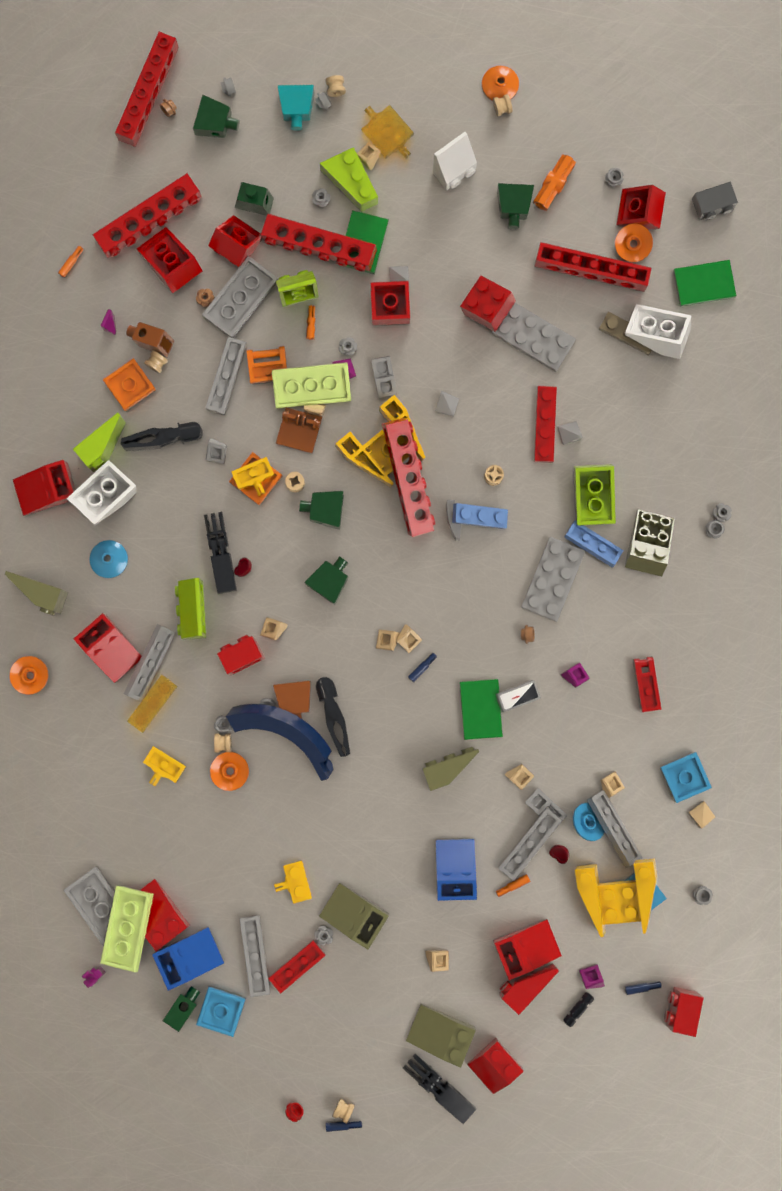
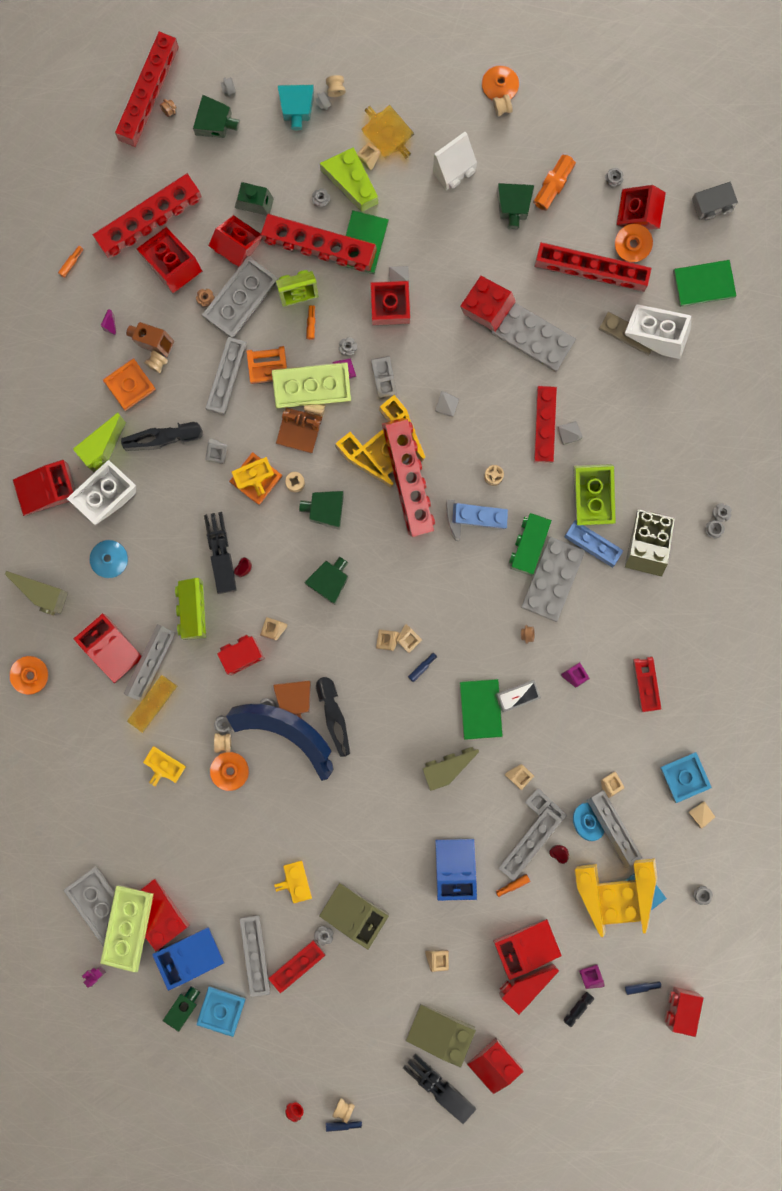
(530, 544): none -> green brick

